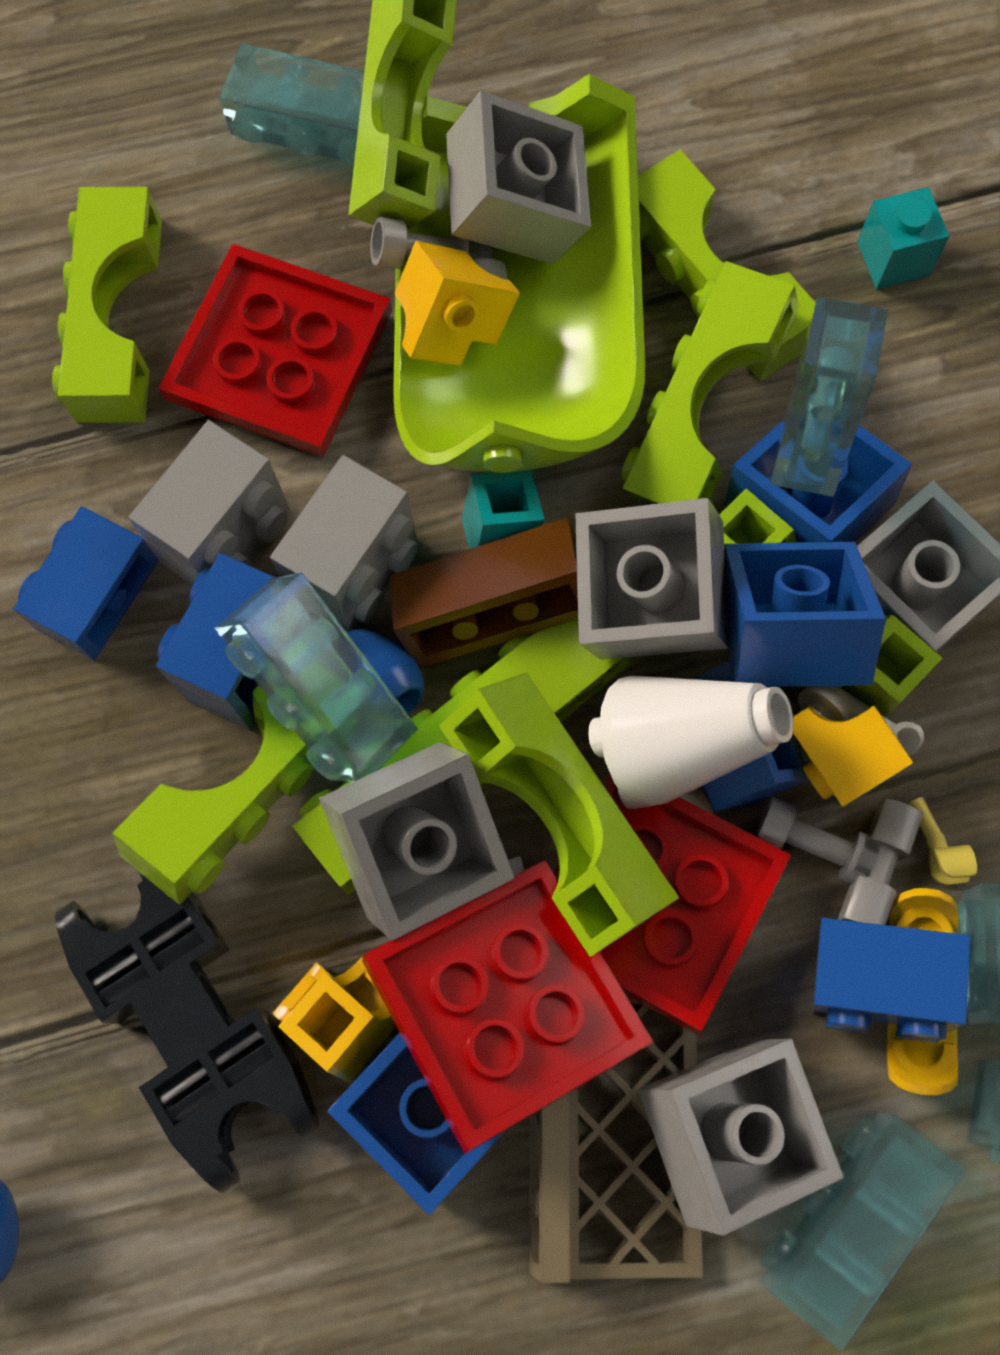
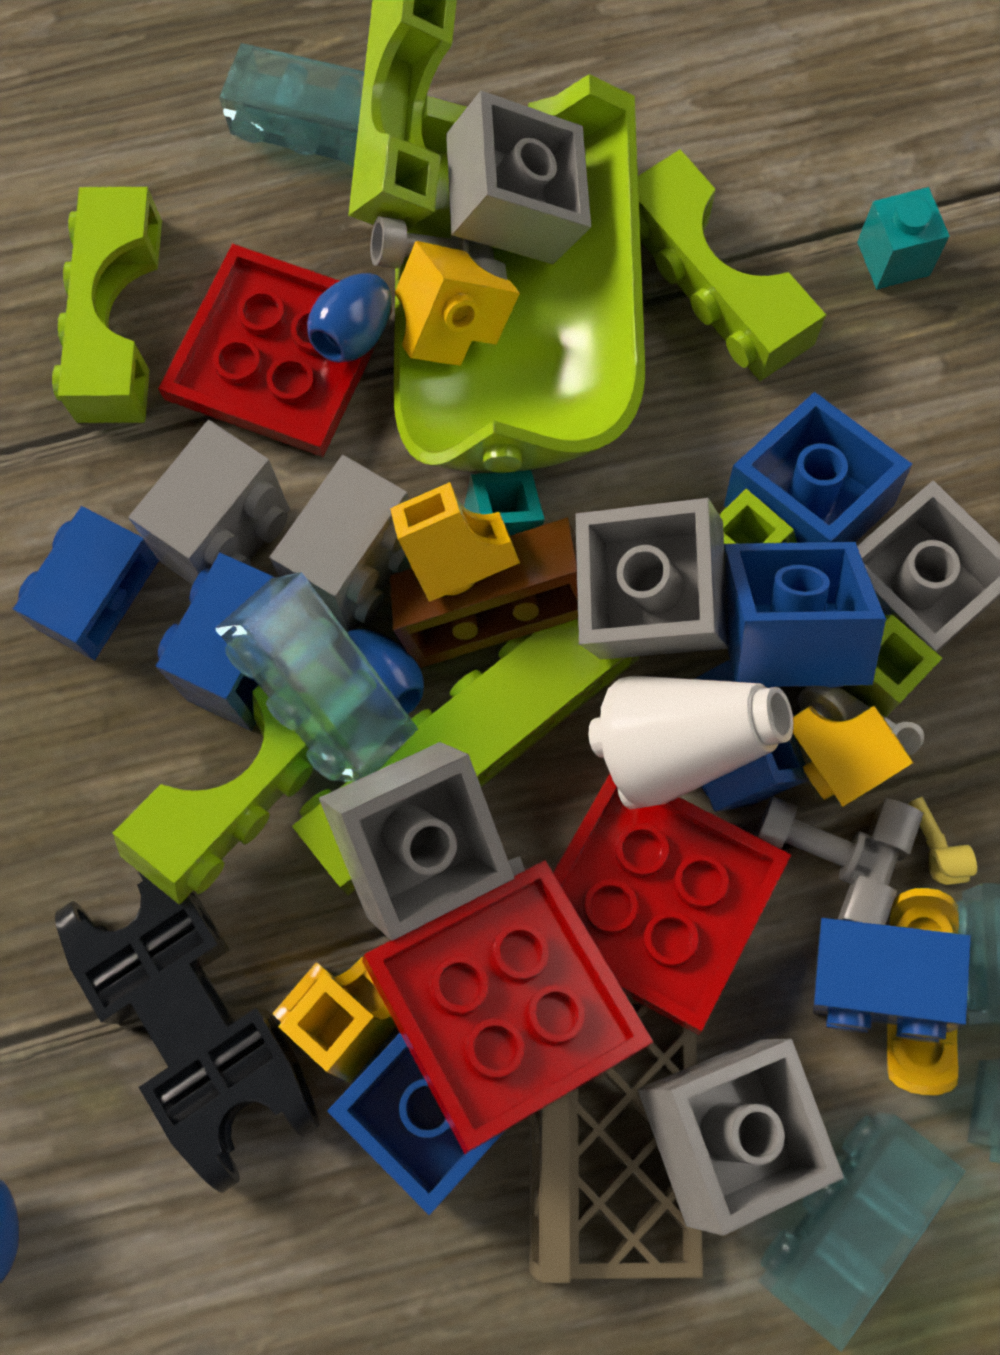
(350, 317): none -> blue animal
(450, 543): none -> yellow brick
(605, 871): lime arch -> none
(738, 325): lime arch -> none
(828, 395): clear light blue brick -> none

